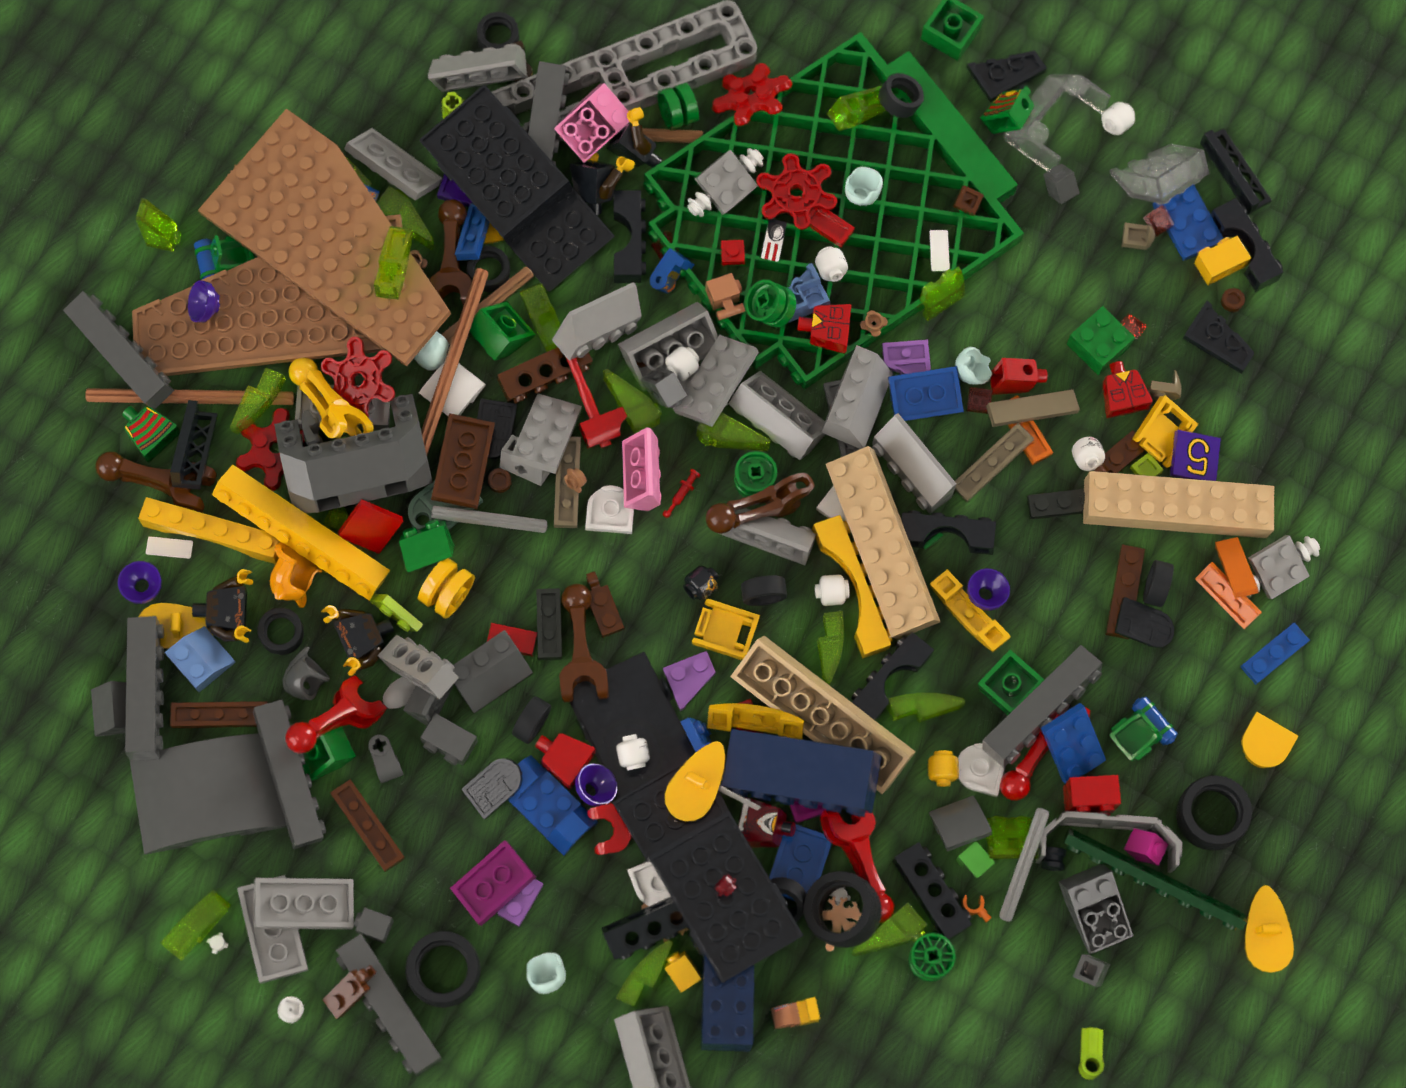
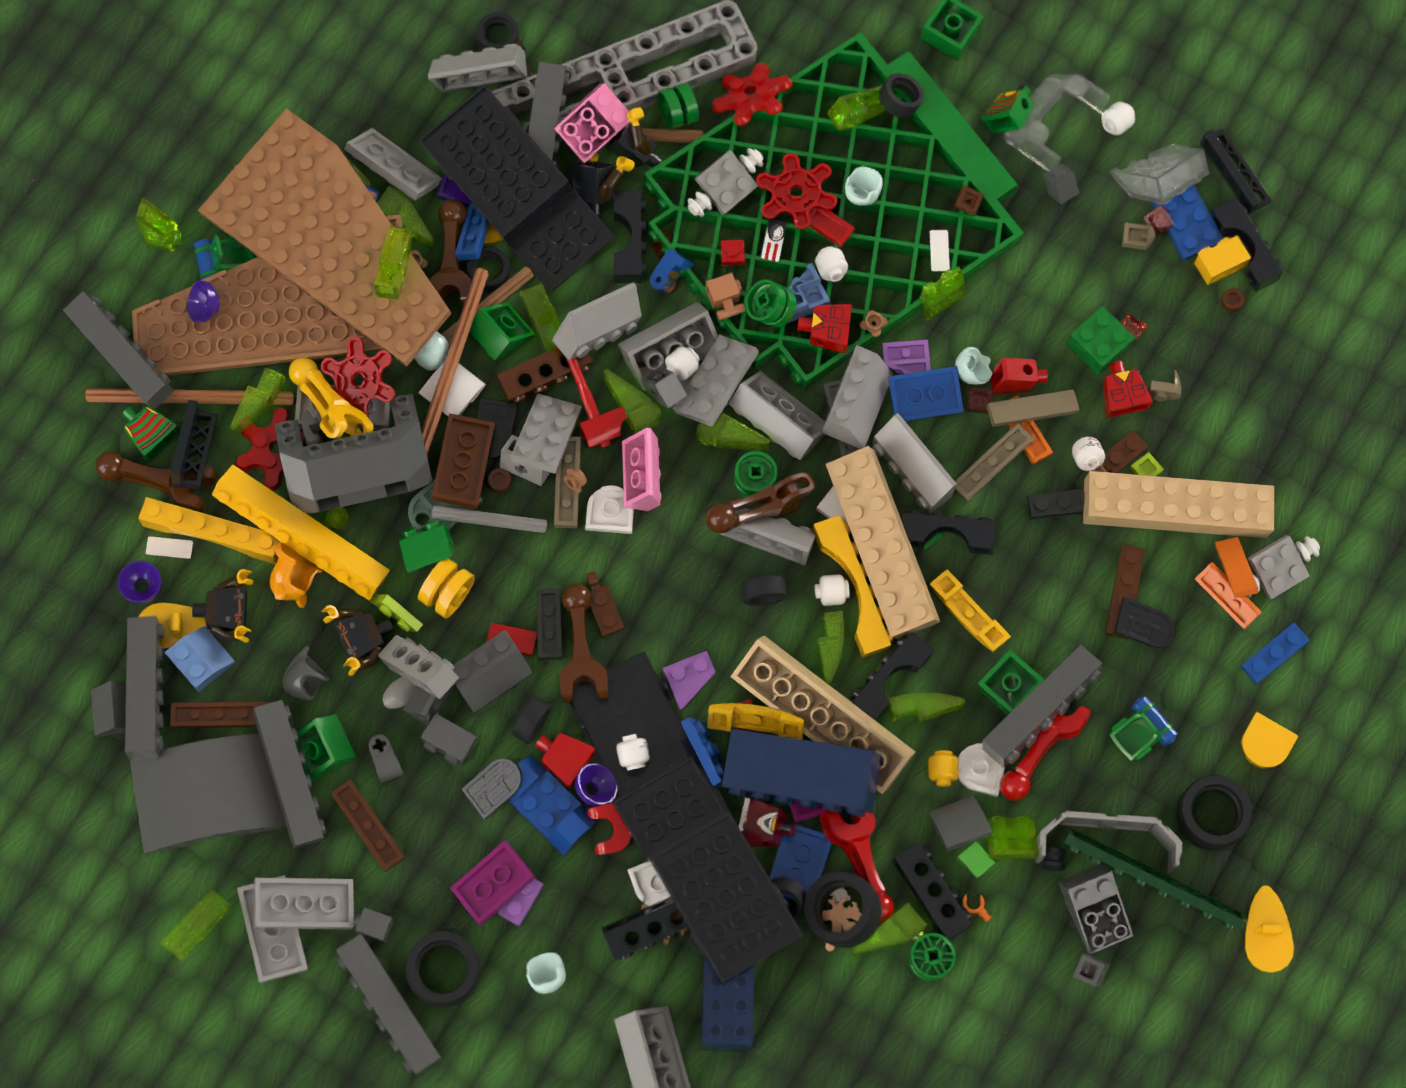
(217, 943): white piece -> none
(270, 616): black tyre -> none
(290, 1009): white tile -> none
(347, 710): red piece -> none
(349, 991): reddish brown plate -> none
(370, 526): red tile -> none
(450, 103): lime piece -> none
(645, 974): clear neon green slope -> none
(682, 492): red piece -> none
(682, 970): yellow brick -> none
(696, 783): yellow shield -> none
(701, 583): black head -> none
(722, 628): yellow container -> none
(725, 885): dark red plate -> none
(739, 798): white sticker -> none
(795, 1014): leg -> none
(990, 580): dark purple piece -> none
(1007, 73): black wing -> none
(1024, 864): light grey axle -> none
(1073, 743): blue plate -> none
(1091, 1051): lime piece -> none
(1092, 794): red brick -> none
(1146, 846): dark pink brick -> none
(1158, 583): black tyre -> none
(1159, 432): yellow container -> none
(1195, 456): dark purple tile -> none
(1217, 339): black wing -> none

